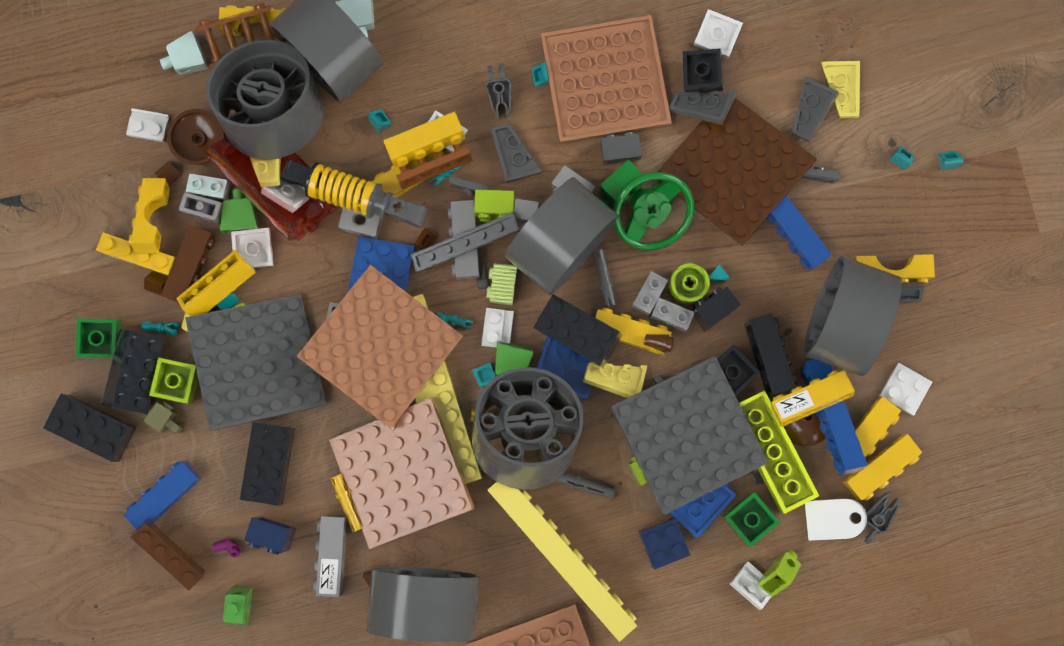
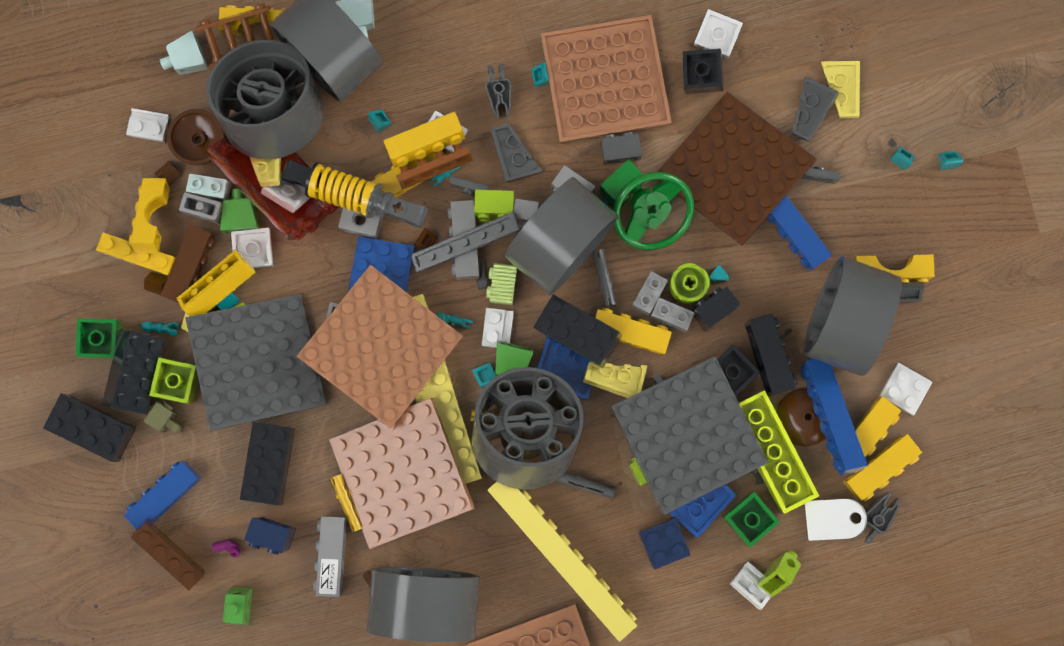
(659, 342): reddish brown cone -> none
(705, 107): dark grey wing -> none
(812, 398): yellow brick -> none

